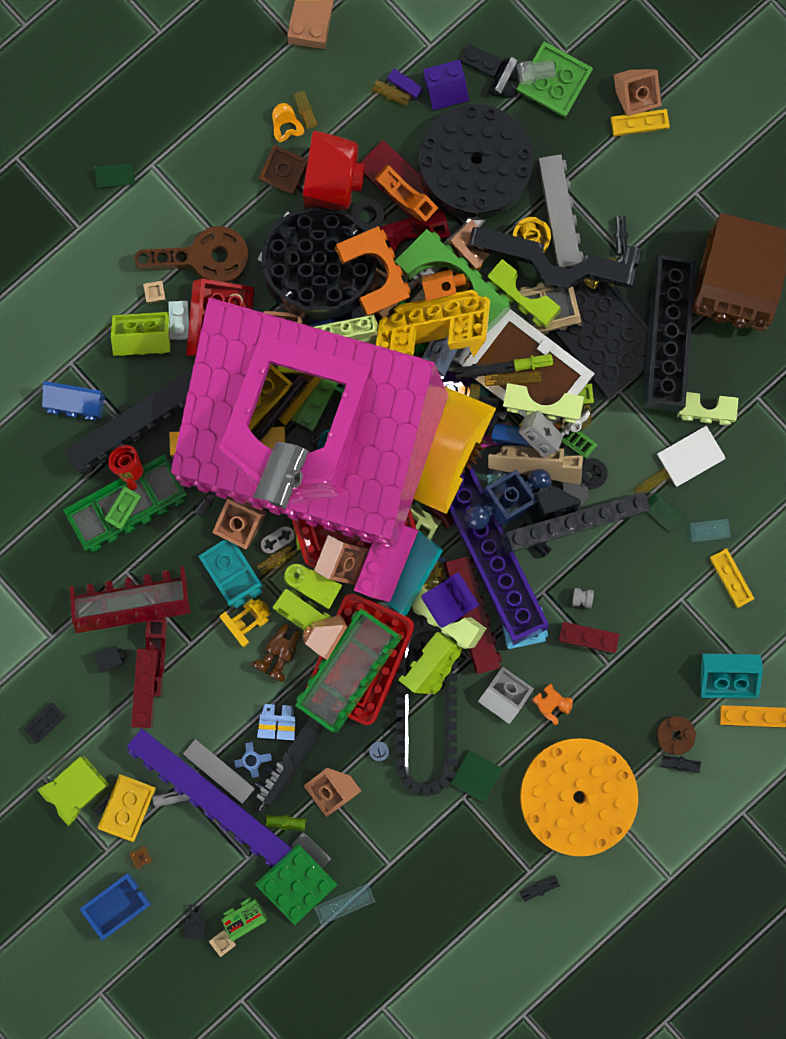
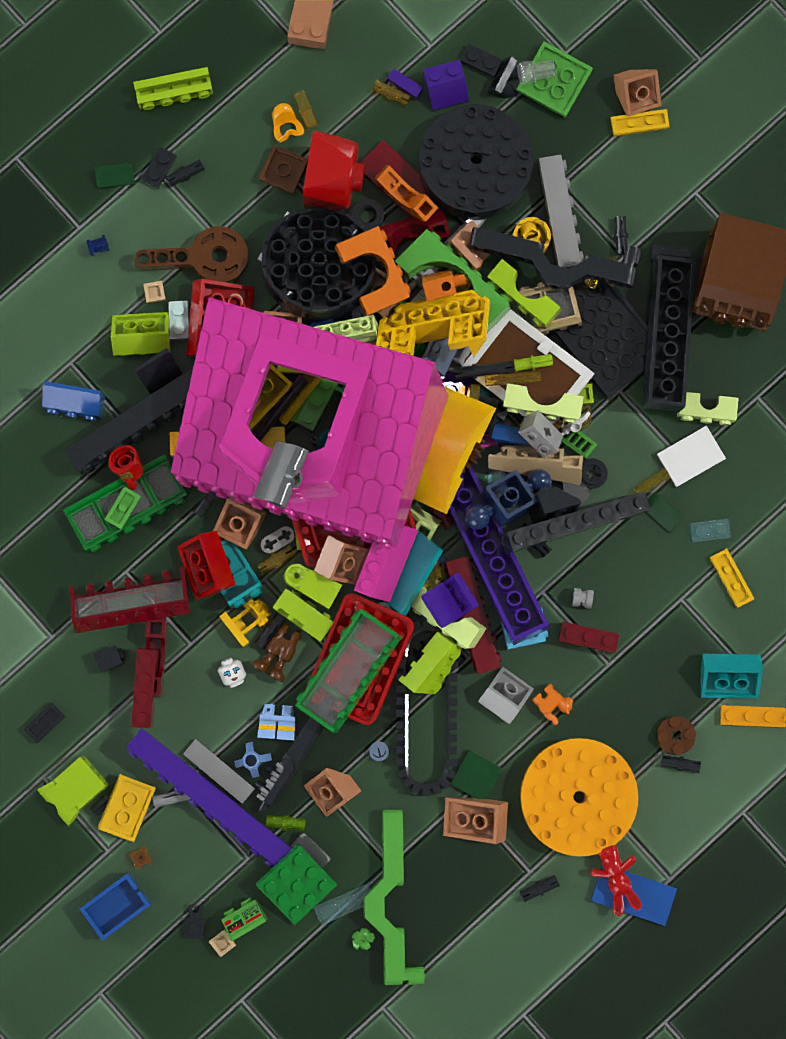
(98, 245): none -> clear blue bush
(158, 371): none -> black slope
(159, 167): none -> black plate
(173, 88): none -> lime brick
(185, 173): none -> black pin
(206, 565): none -> red slope
(232, 672): none -> white head
(270, 630): none -> black pin
(324, 635): slope -> none
(362, 939): none -> bright green plant
(374, 903): none -> bright green beam
(475, 819): none -> nougat slope
(618, 881): none -> red animal
(655, 897): none -> blue tile
(680, 252): none -> black axle

